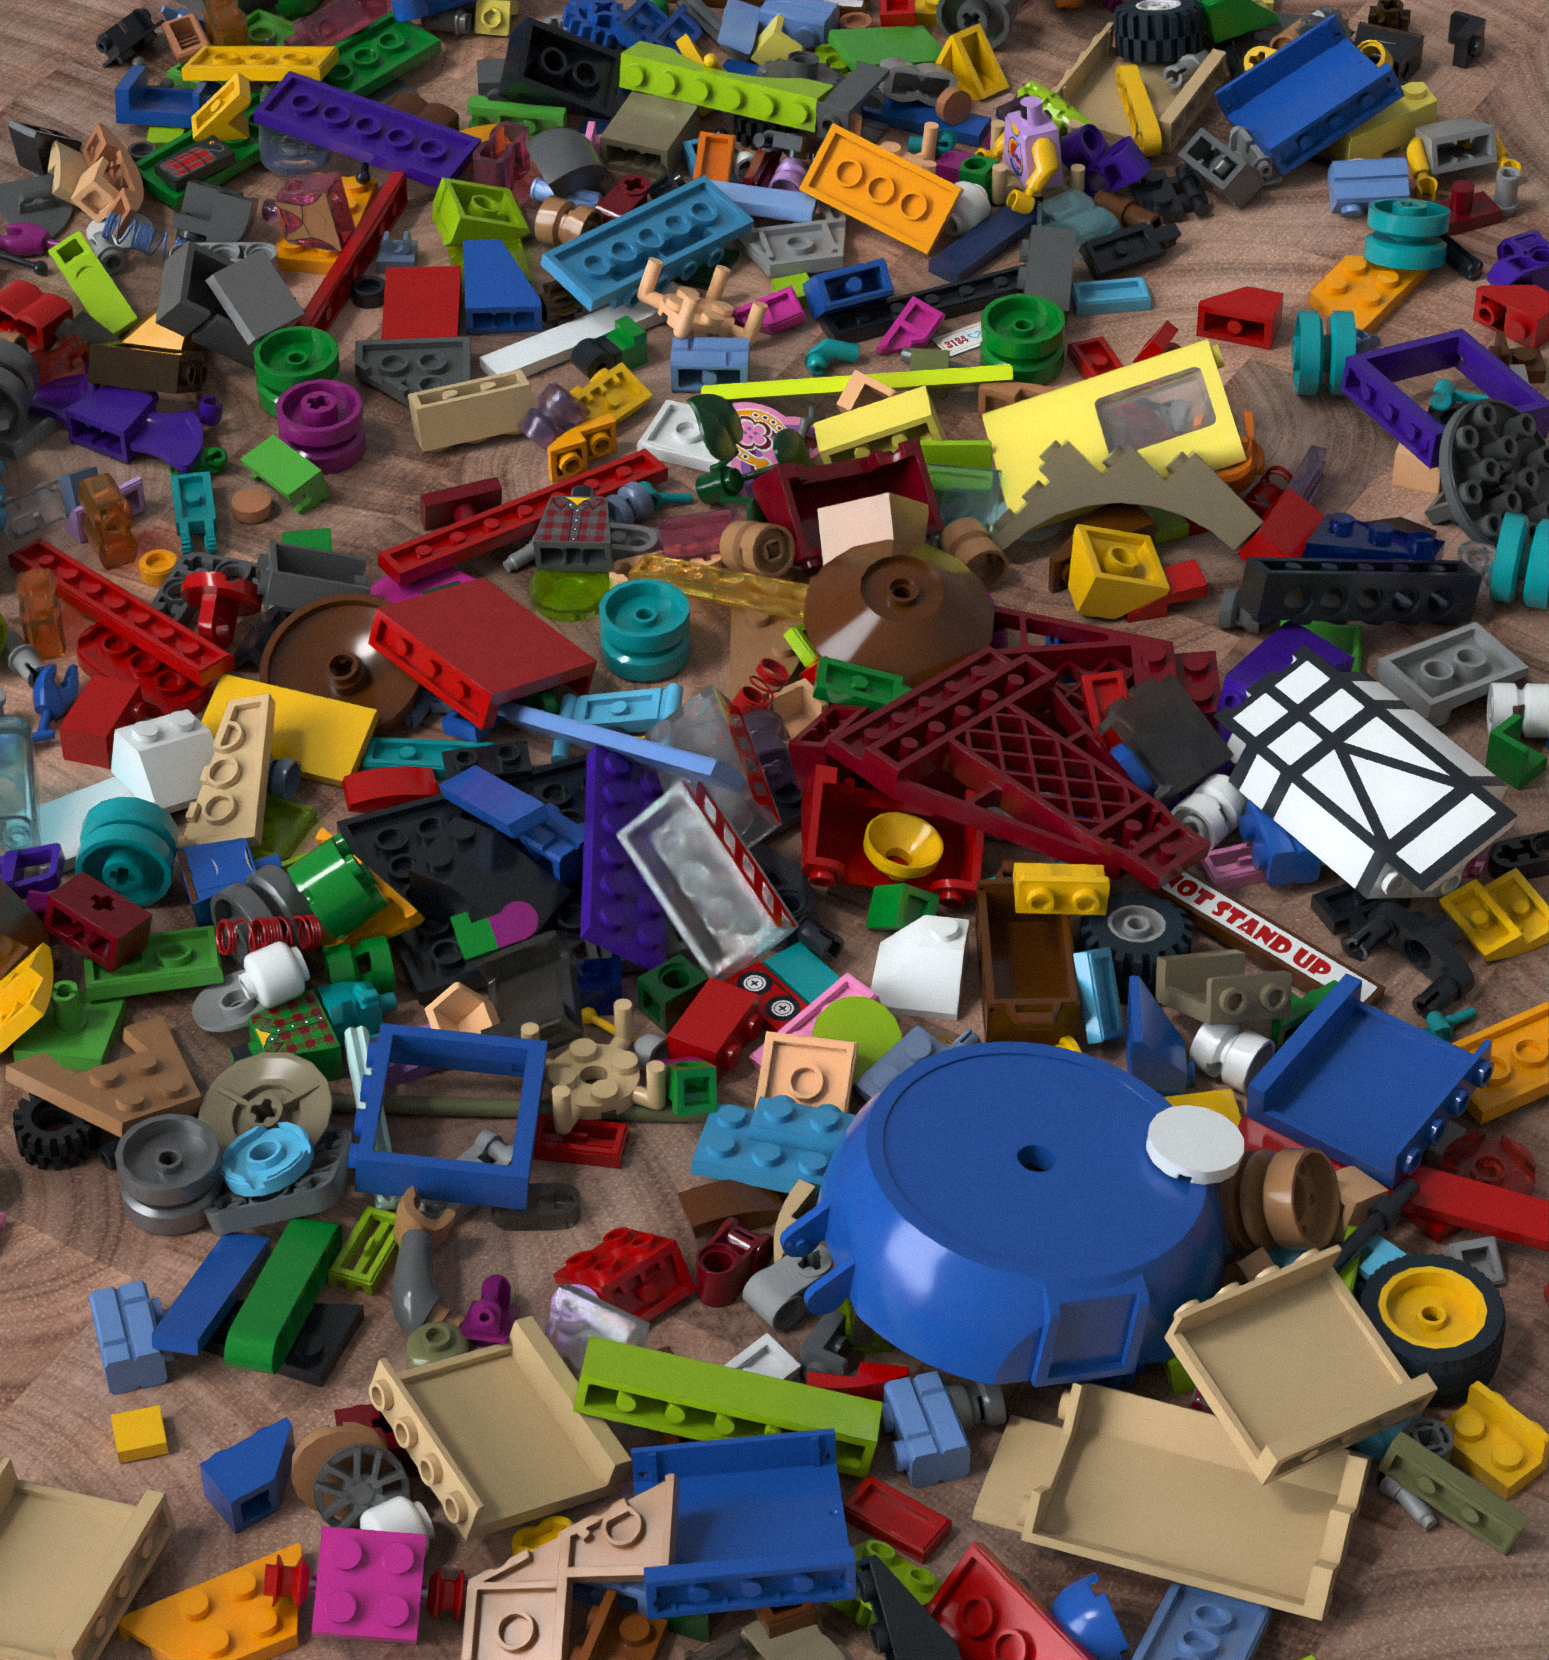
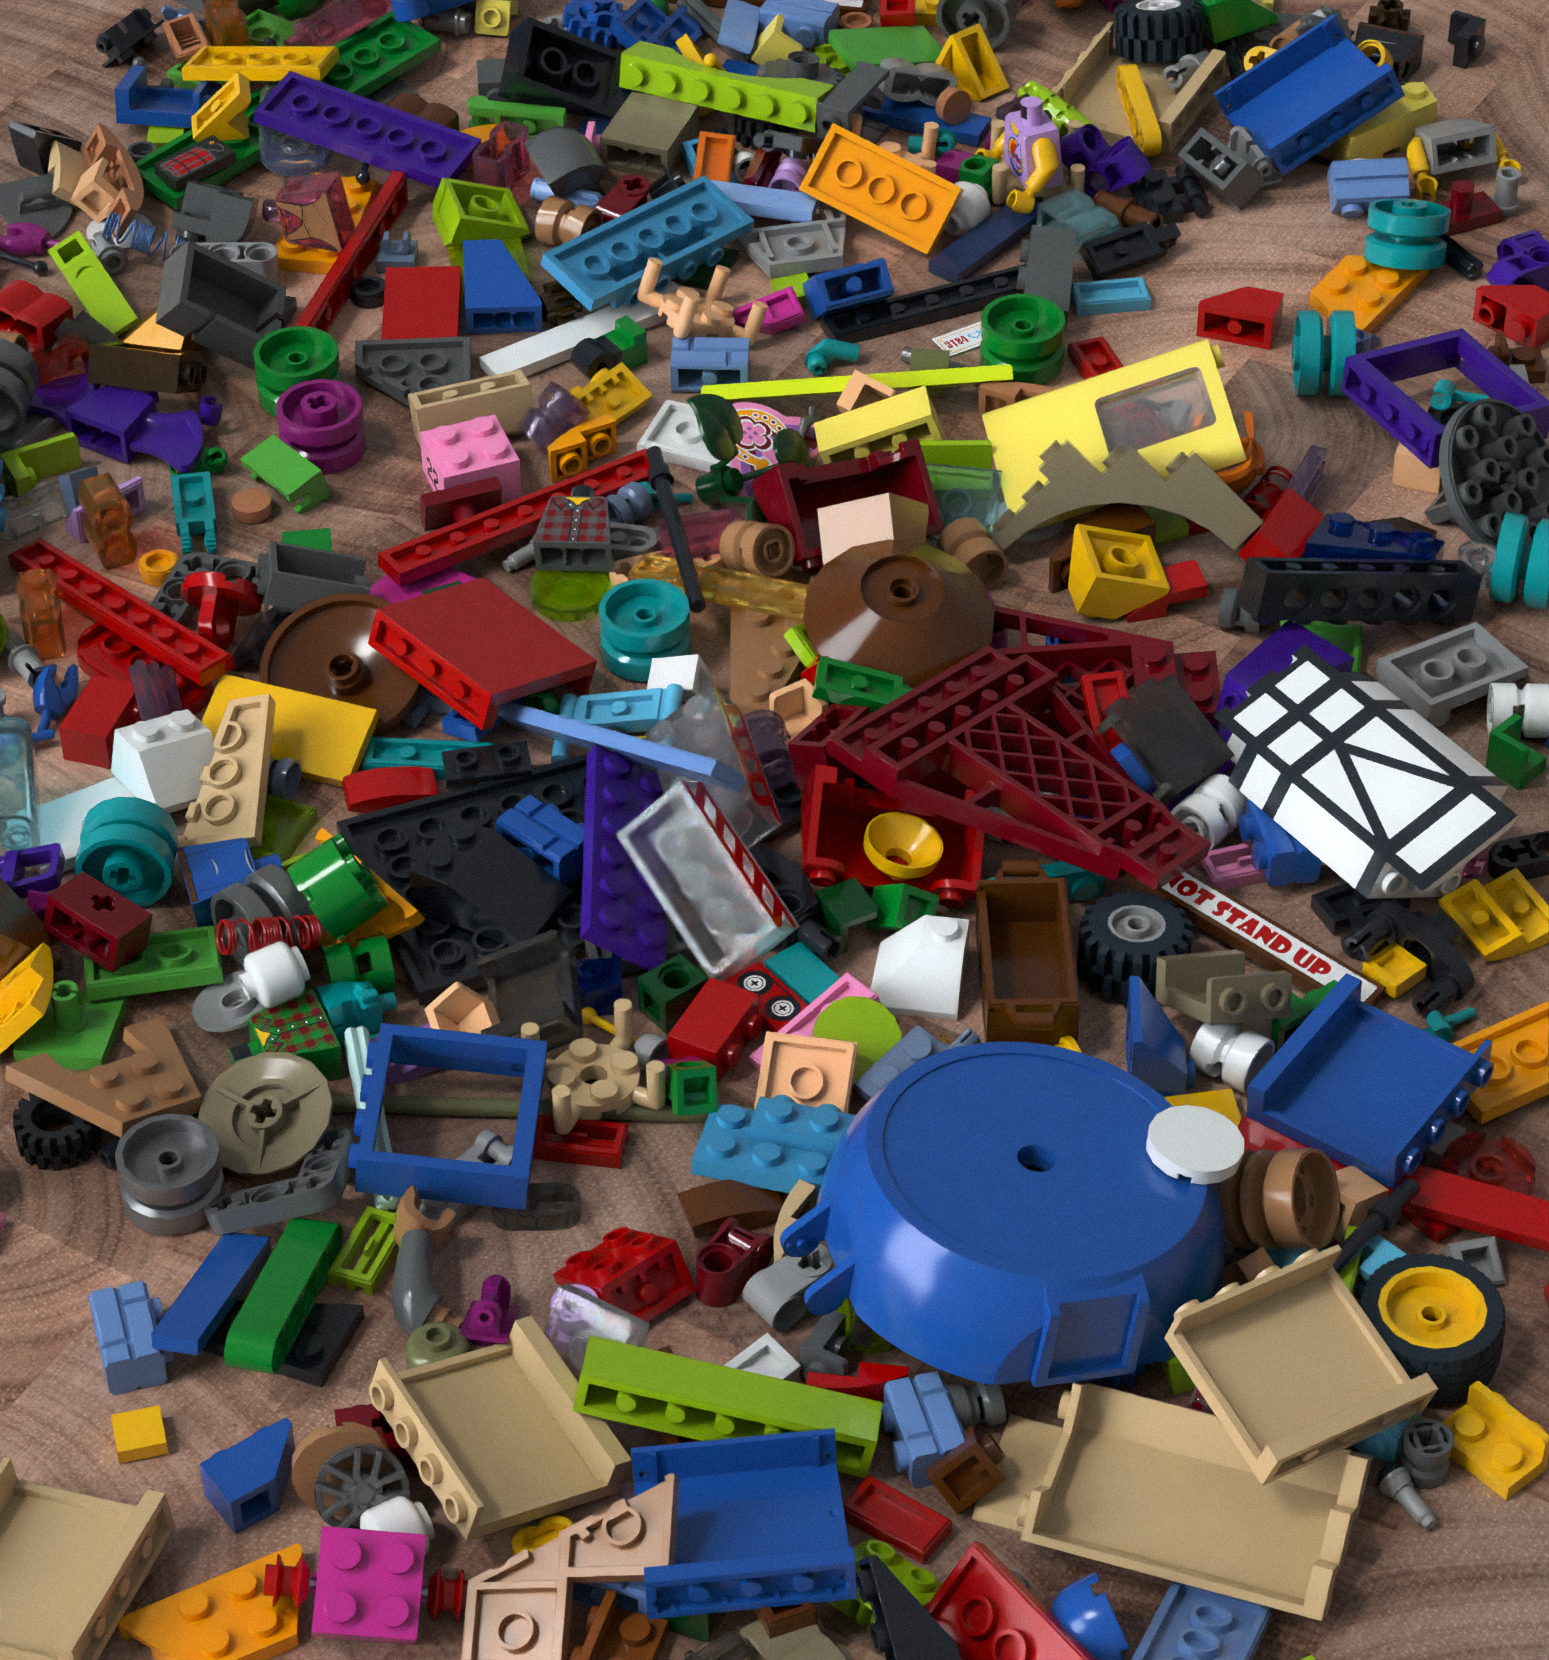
(39, 460): none -> lime bracket
(164, 689): none -> clear purple tile
(248, 1170): medium azure tile -> none
(255, 296): light grey tile -> none
(470, 454): none -> bright pink brick
(495, 801): blue tile -> none
(513, 925): leg -> none
(661, 481): none -> black bar
(683, 670): none -> white panel
(751, 699): red piece -> none
(844, 907): none -> dark green panel
(912, 328): dark pink tile -> none
(968, 1470): none -> reddish brown bracket
(1060, 889): yellow bracket -> none
(1099, 995): medium azure tile -> none
(1159, 342): red tile -> none
(1395, 969): none -> yellow plate
(1453, 1493): olive tile -> none

